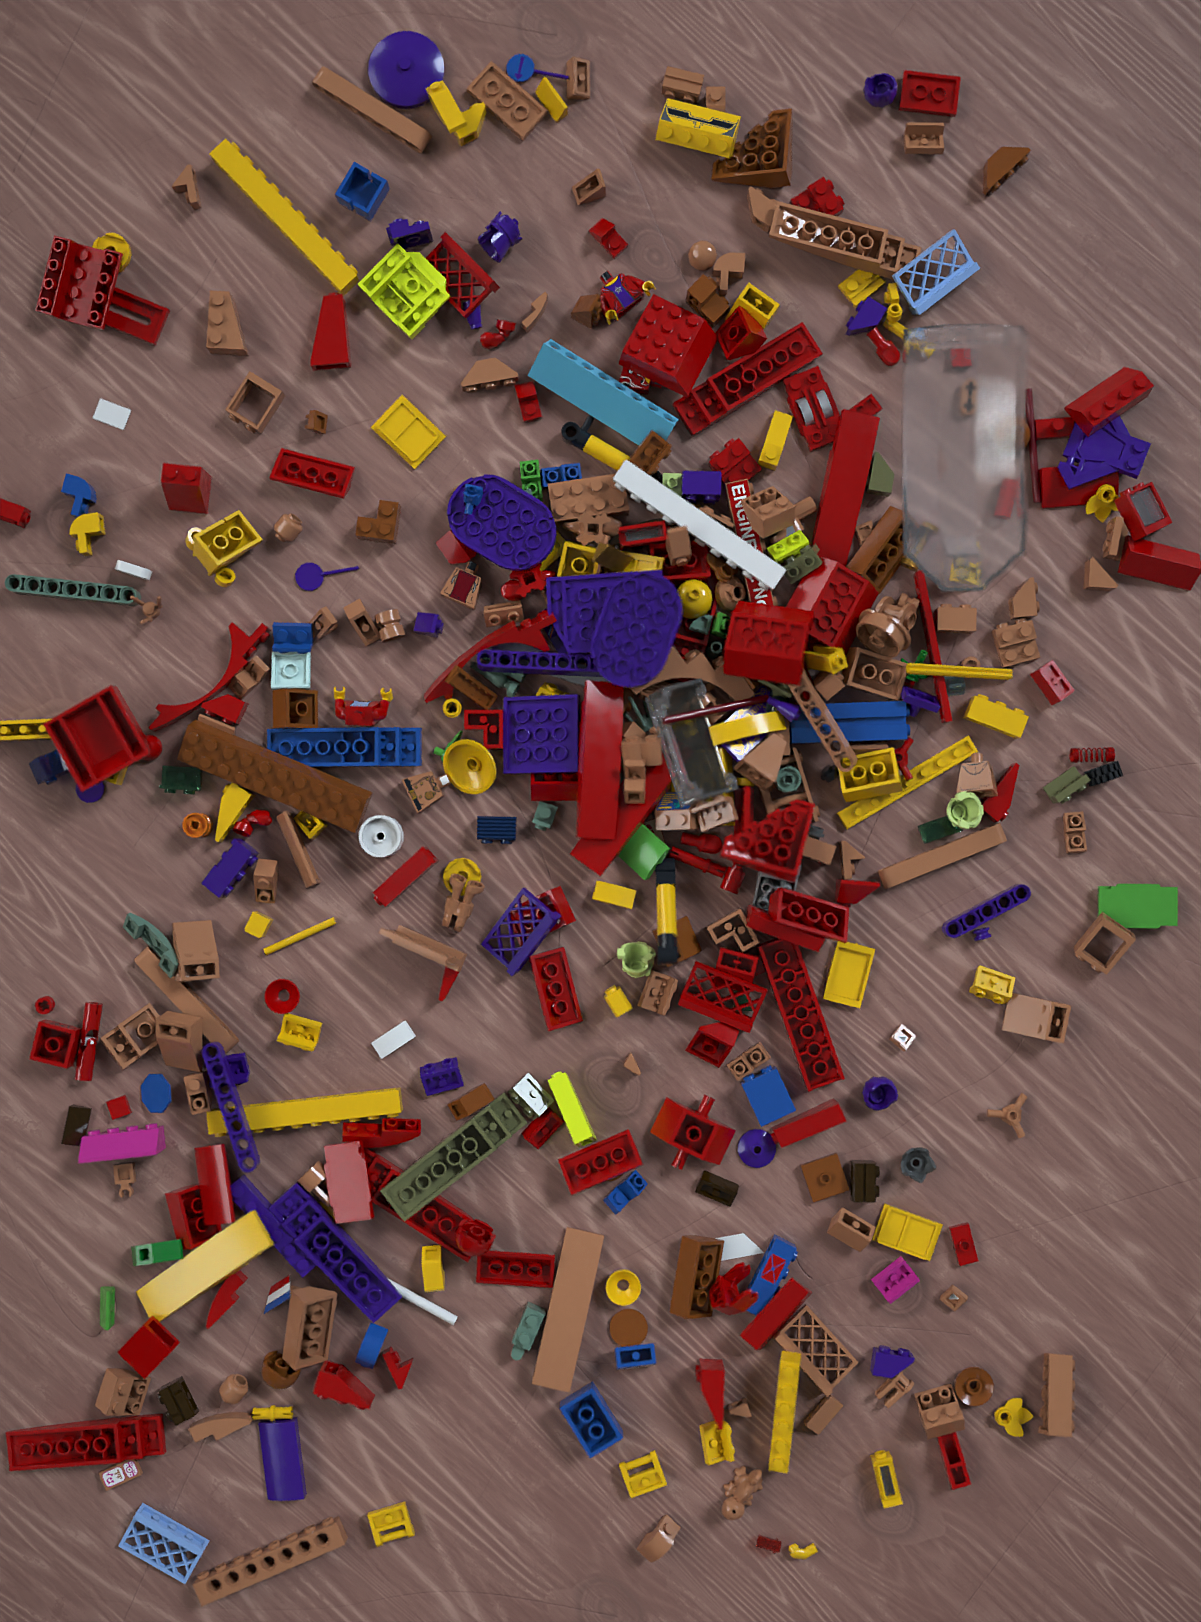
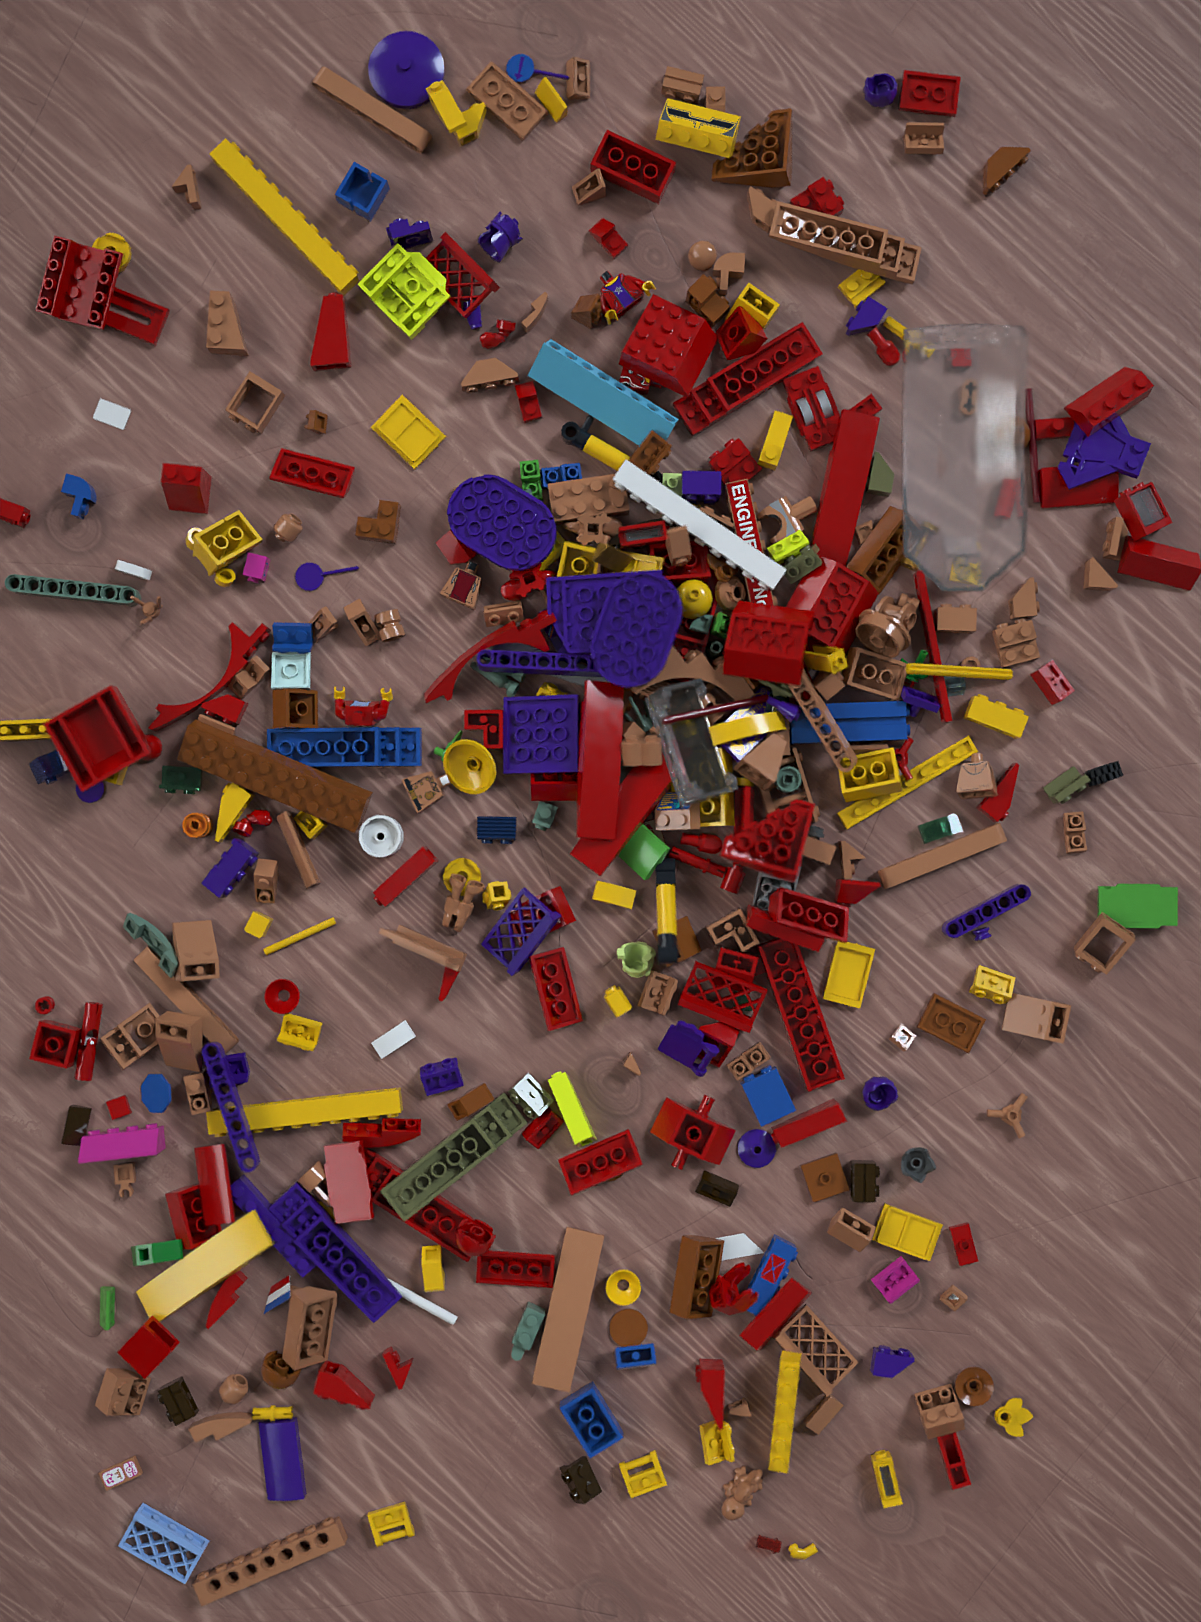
(84, 527): yellow brick -> none
(86, 1442): red slope -> none
(256, 568): none -> dark pink brick
(371, 1345): blue brick -> none
(428, 624): dark purple slope -> none
(448, 704): yellow cone -> none
(471, 688): dark orange plate -> none
(472, 496): blue piece -> none
(496, 895): none -> yellow brick
(580, 1480): none -> dark brown bracket
(625, 1191): blue slope -> none
(633, 166): none -> red brick
(635, 781): nougat brick -> none
(659, 1541): nougat brick -> none
(684, 1043): none -> dark purple piece
(715, 813): nougat bracket -> none
(768, 511): nougat slope -> none
(829, 773): black plate -> none
(891, 297): yellow plate -> none
(901, 1385): nougat piece -> none
(947, 283): light blue fence -> none
(951, 1023): none -> dark orange tile
(965, 810): yellowish green helmet -> none
(1057, 1395): nougat wedge -> none
(1100, 504): yellow plate -> none
(1109, 754): red piece -> none

